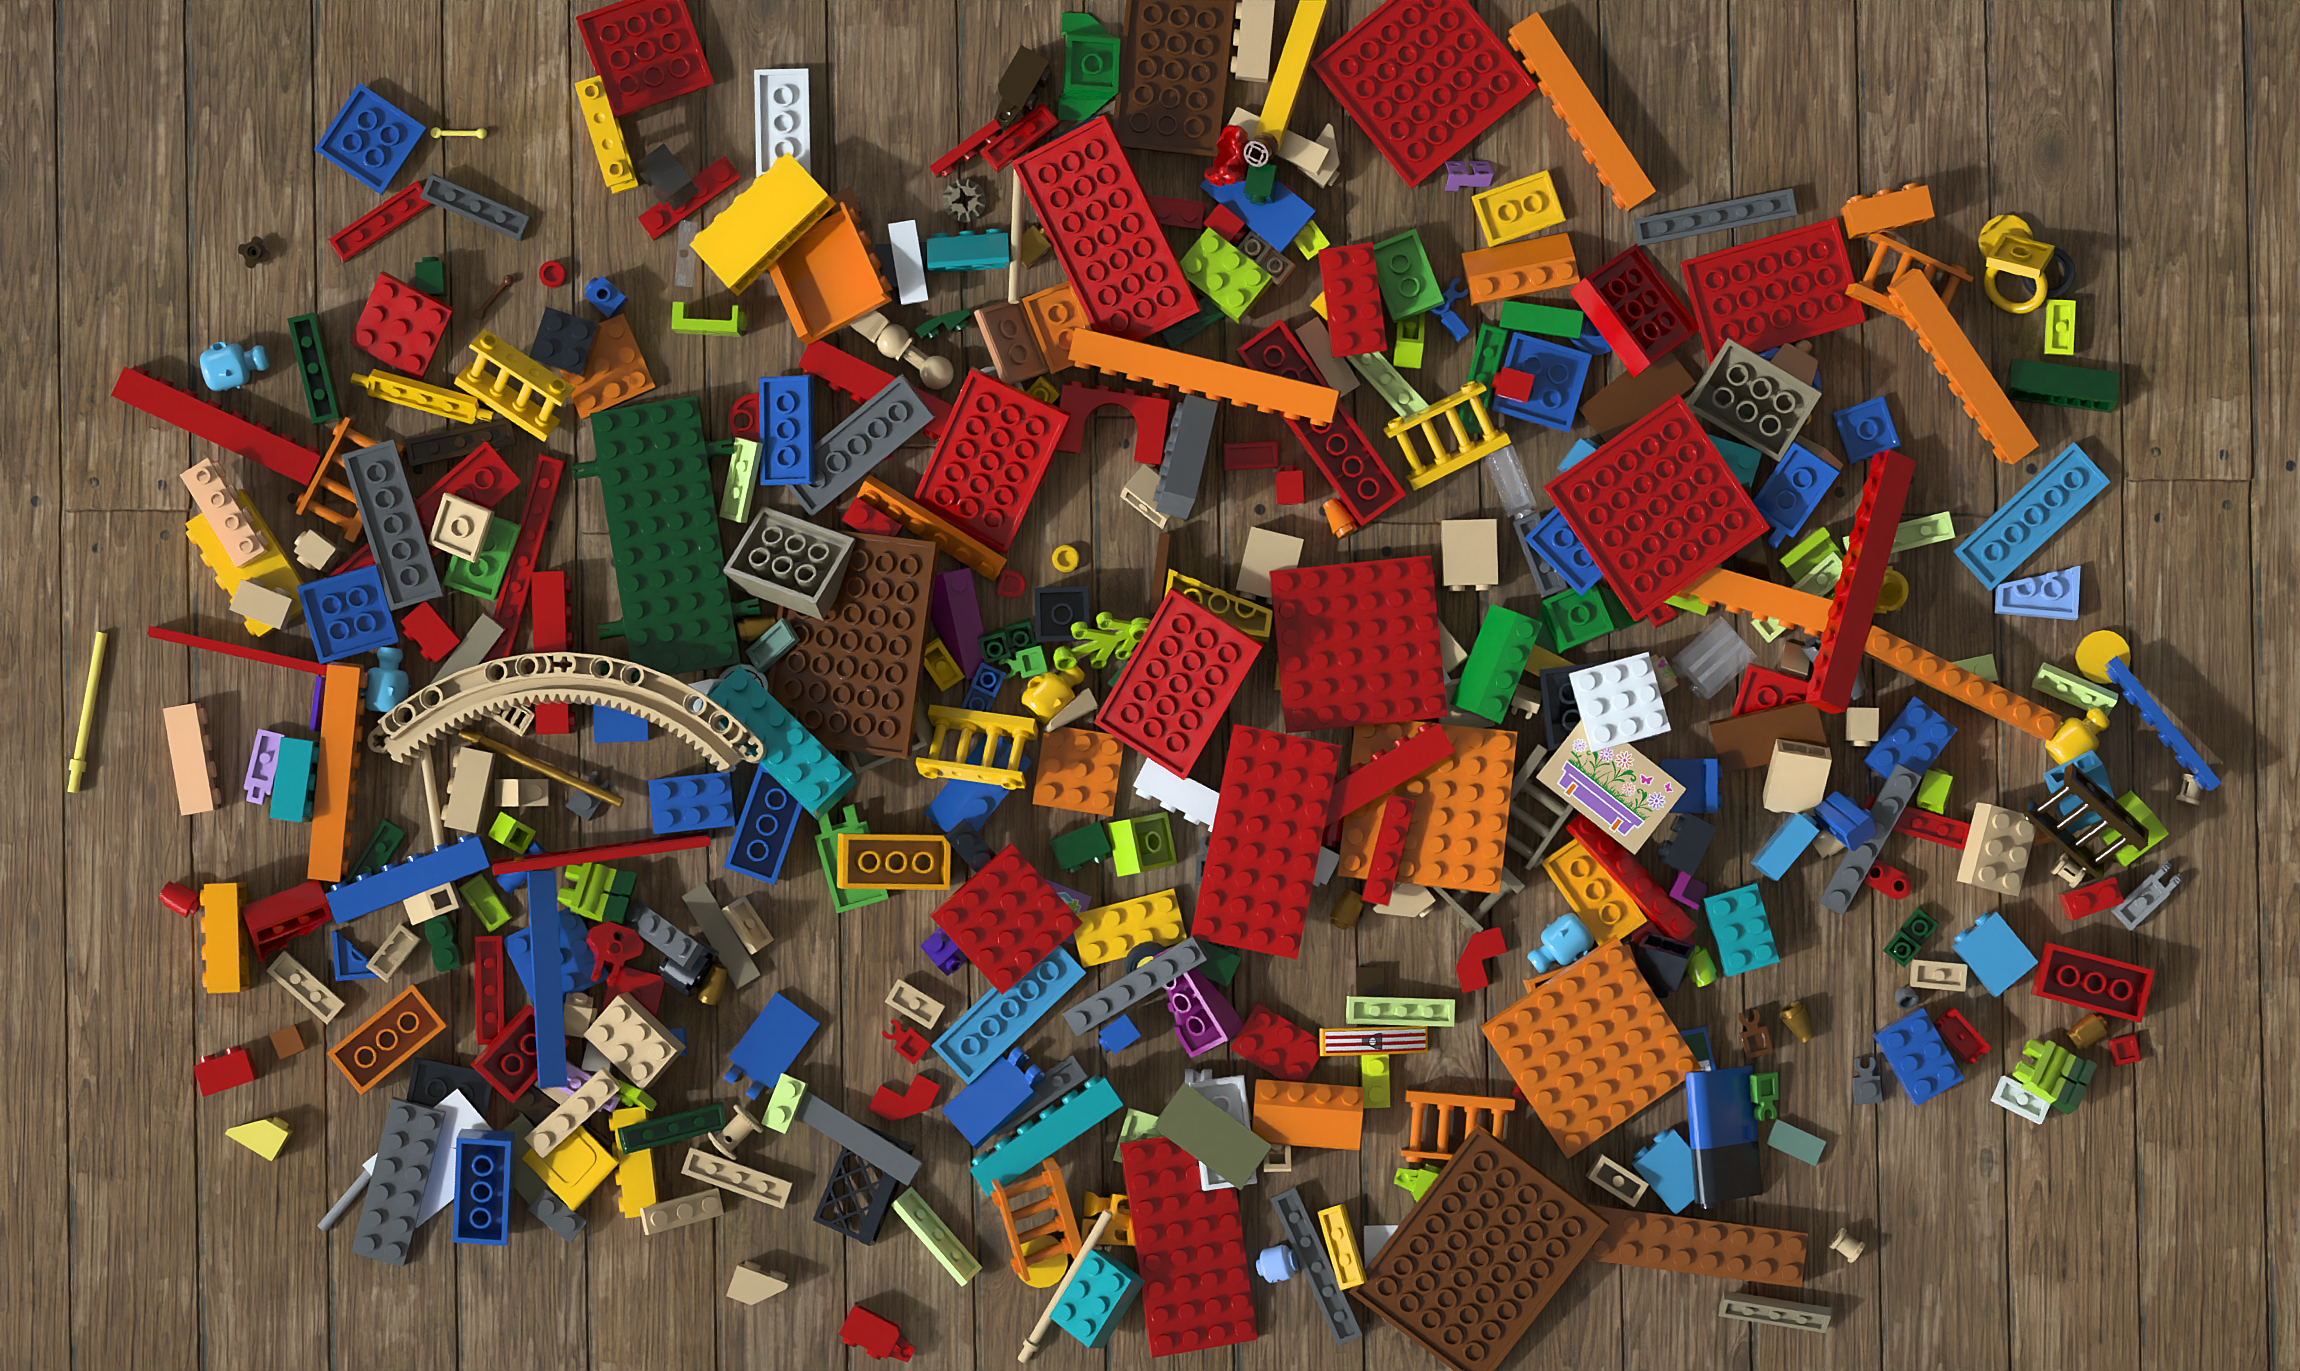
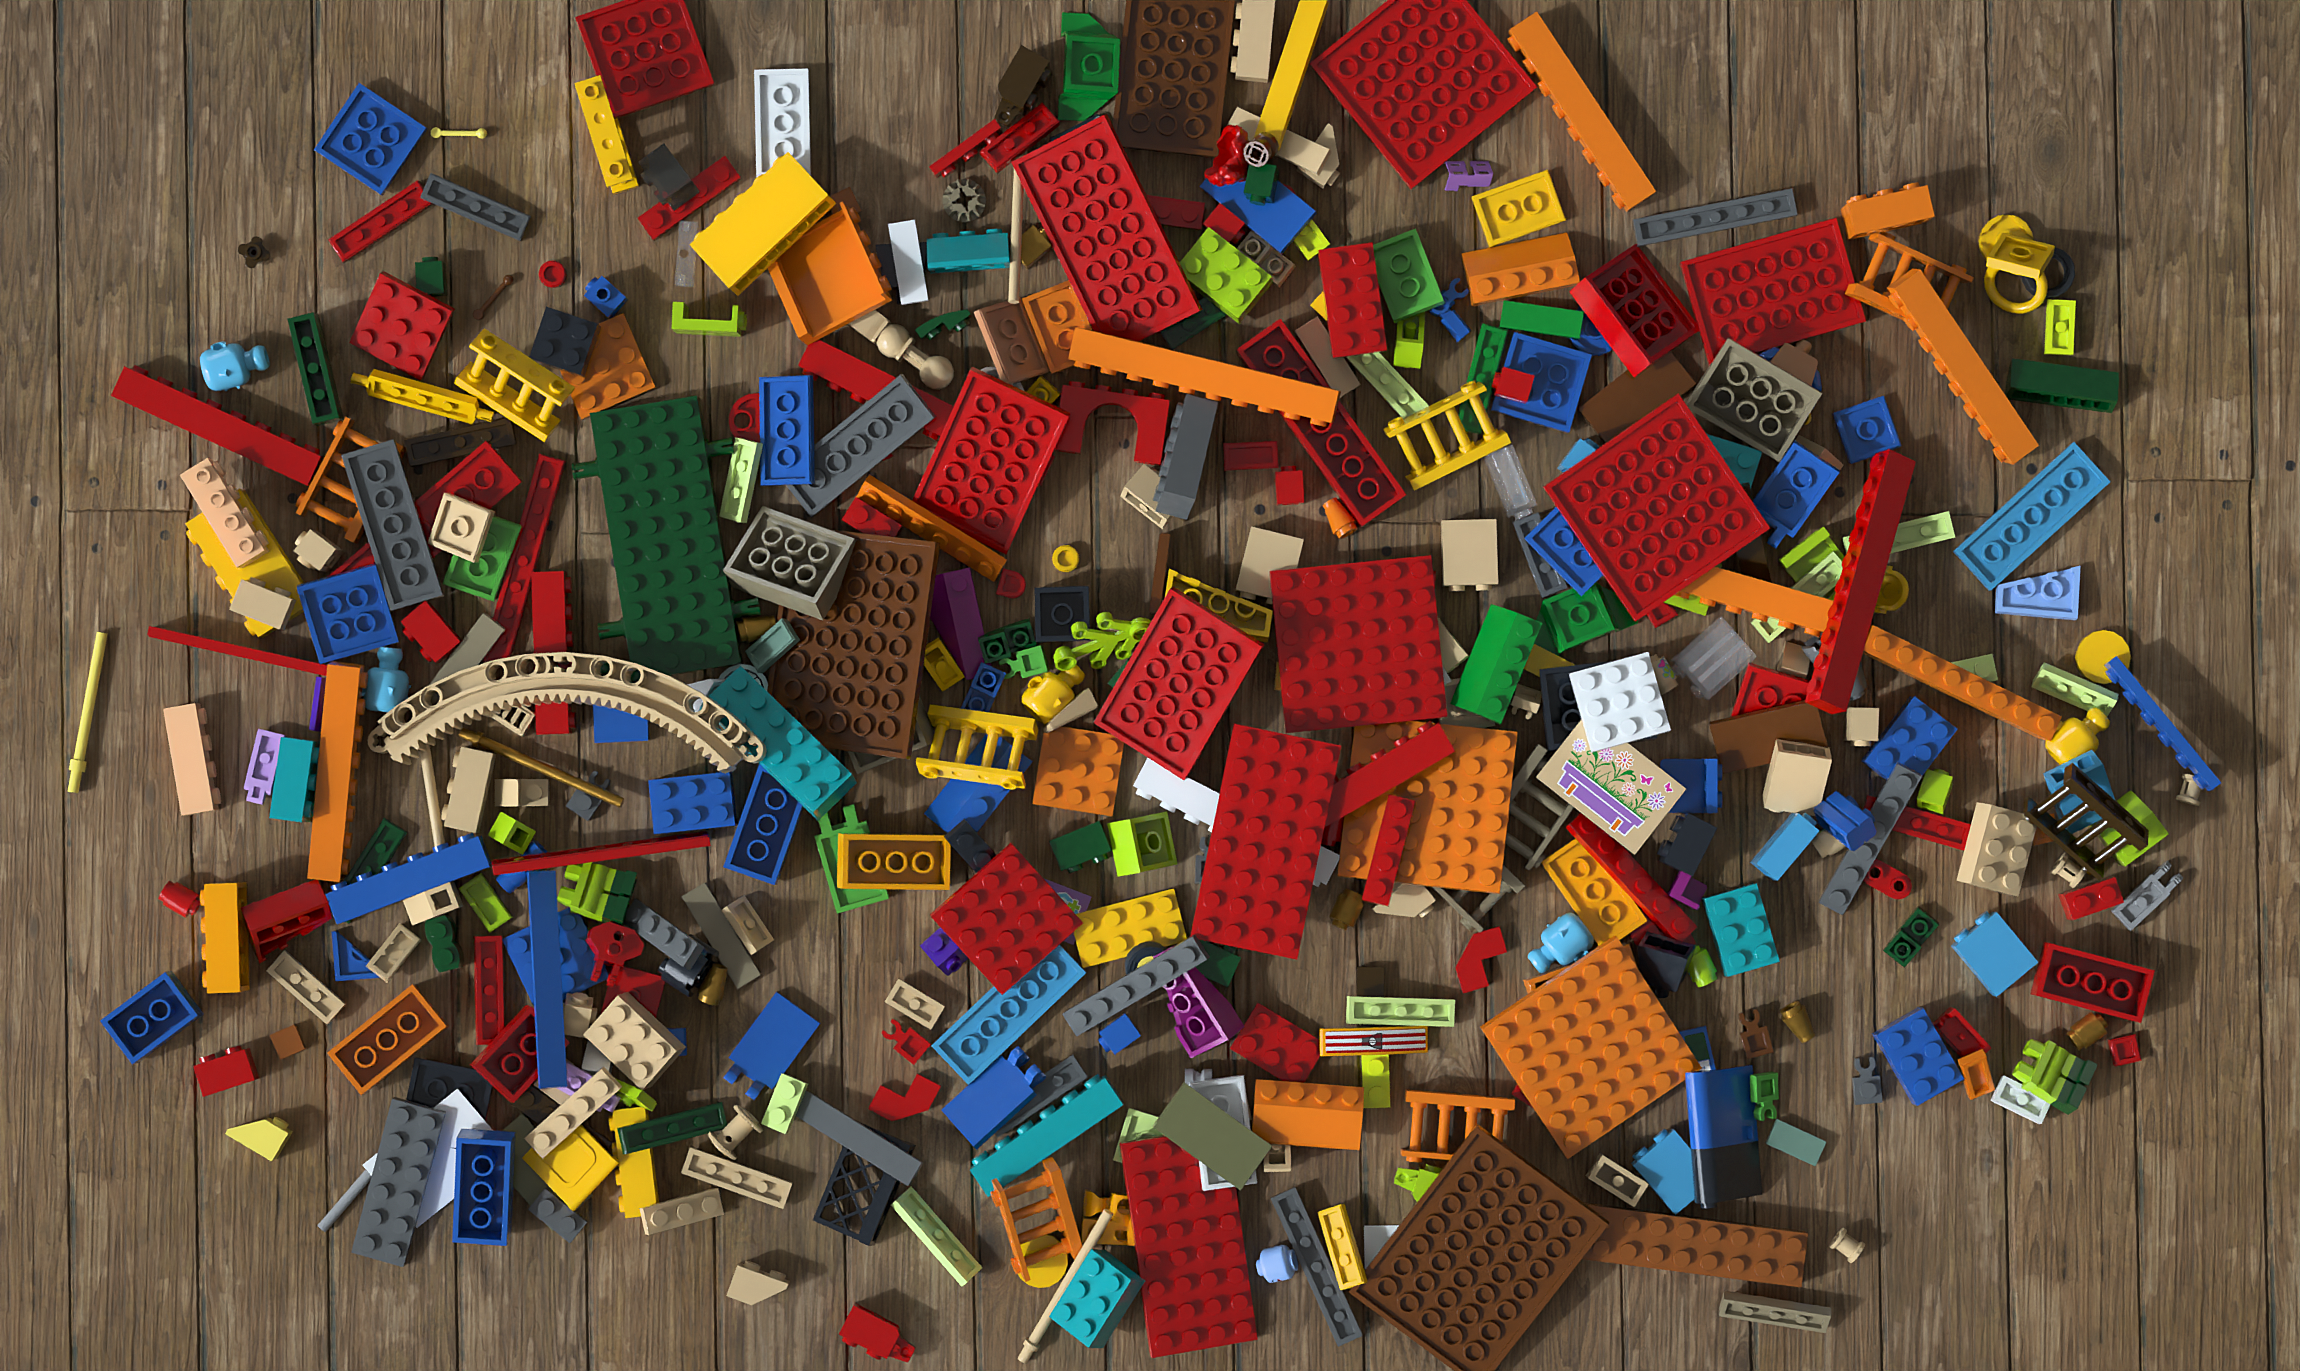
(151, 1017): none -> blue brick
(1902, 1001): dark grey hinge -> none
(1938, 975): tan plate -> none
(1976, 1074): none -> orange tile

